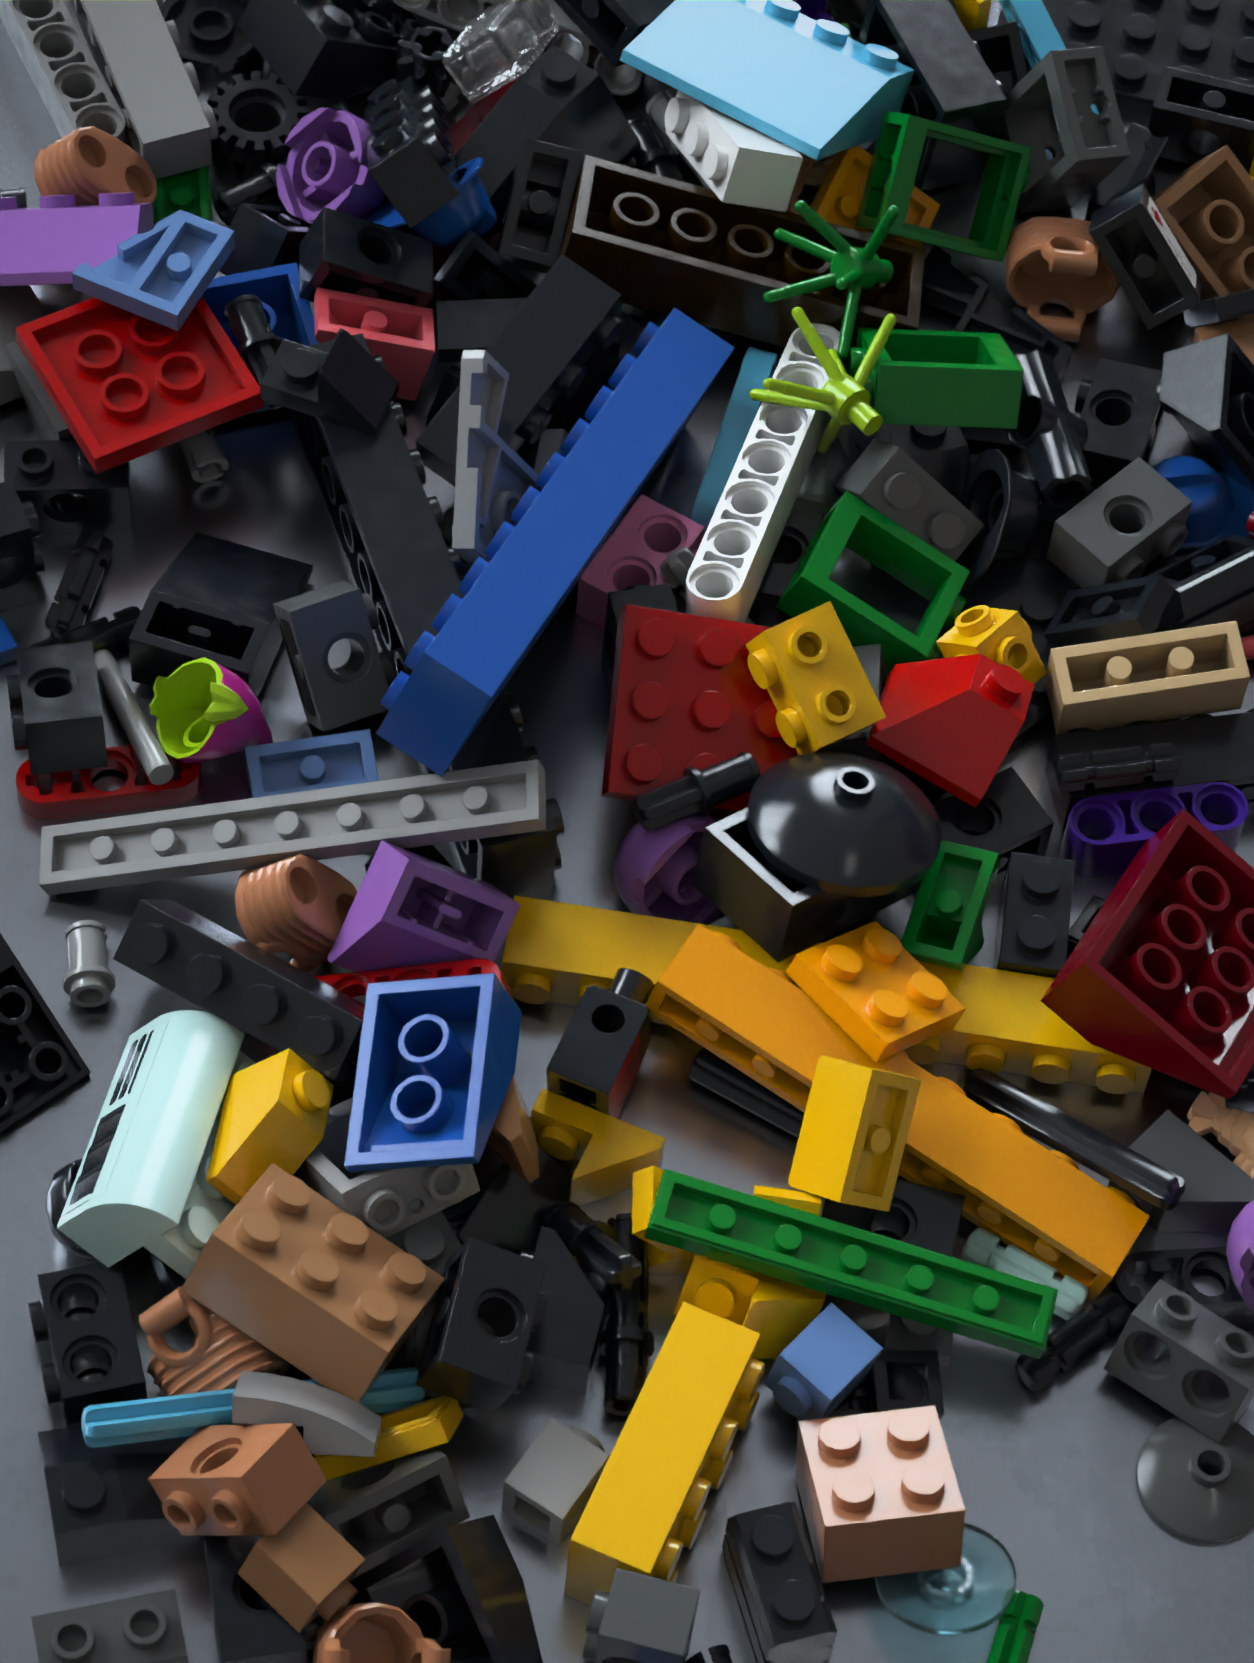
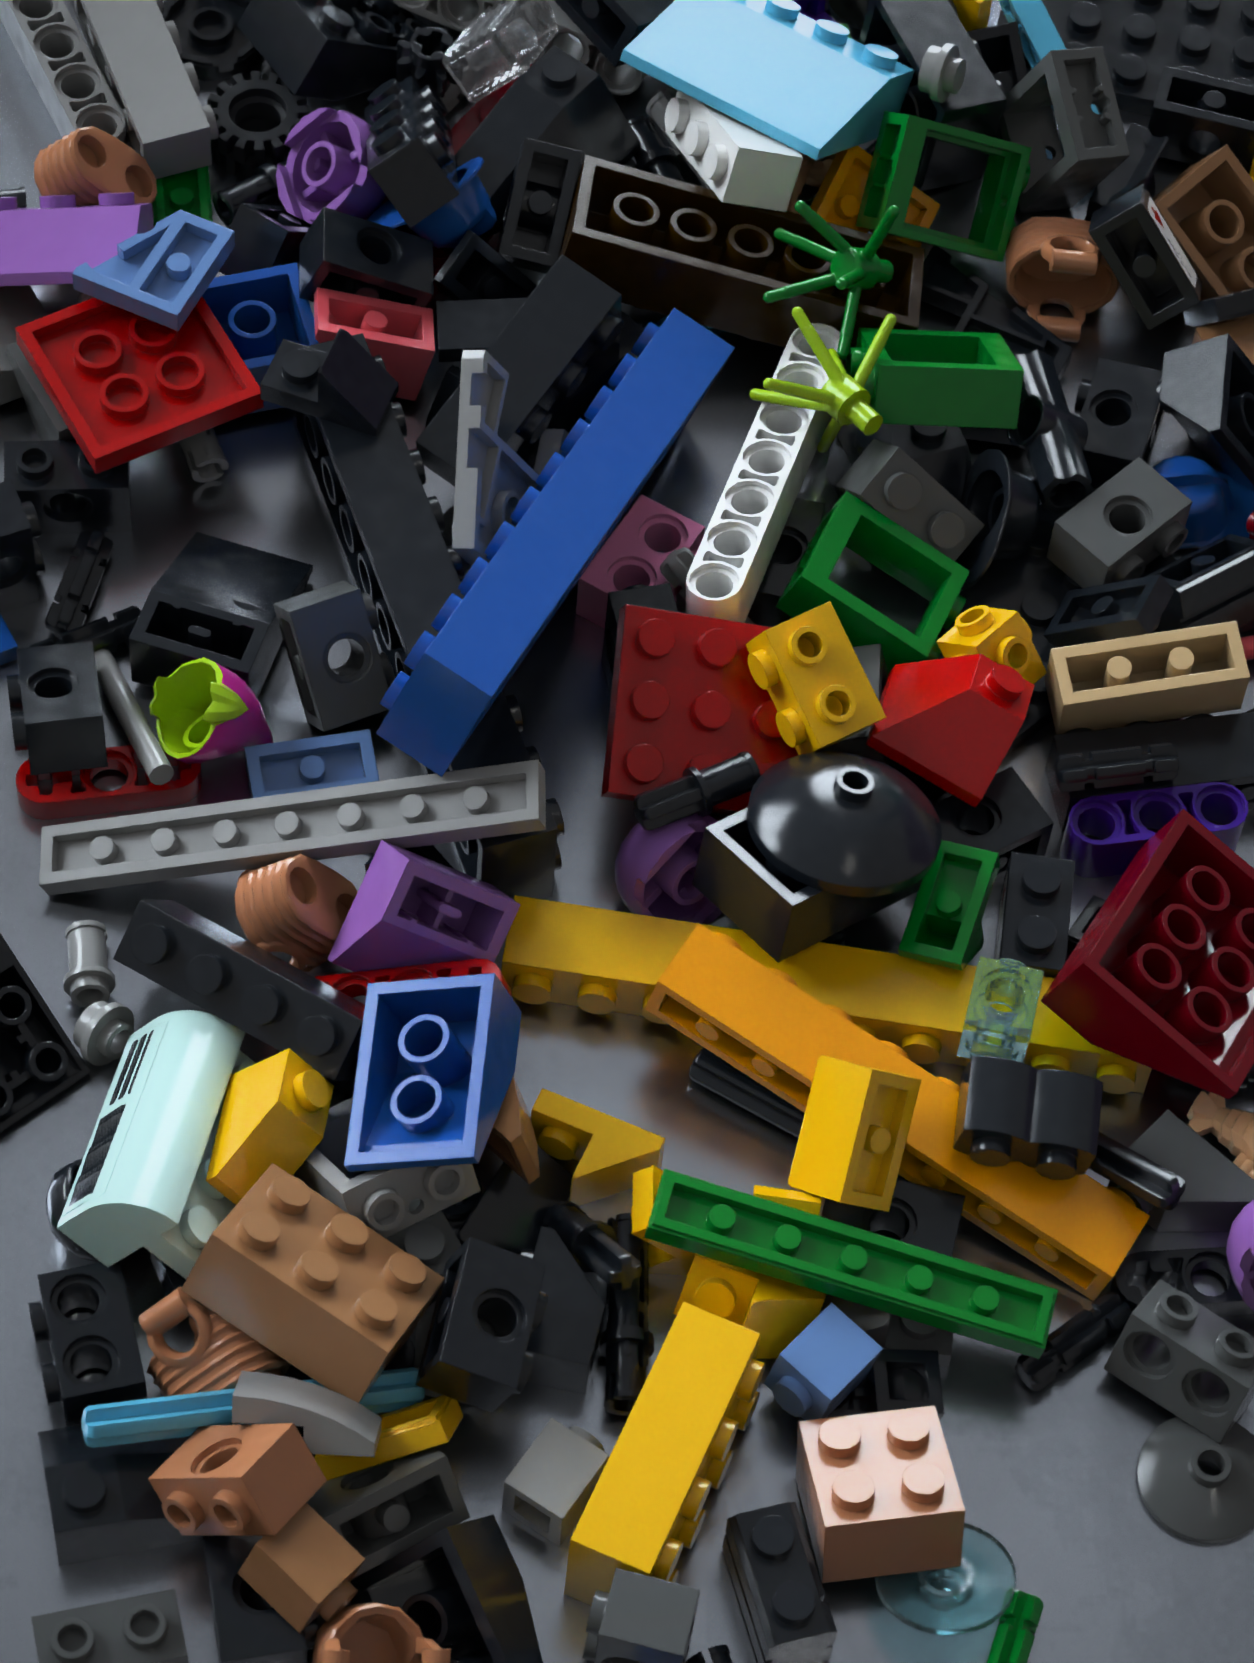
(103, 1031): none -> light grey plate
(253, 335): black axle -> none
(604, 1044): black torso -> none
(733, 431): medium azure beam -> none
(875, 990): light orange plate -> none
(941, 72): none -> light grey plate
(984, 1250): light aqua axle -> none
(997, 1032): none -> clear light blue brick
(1028, 1117): none -> black brick

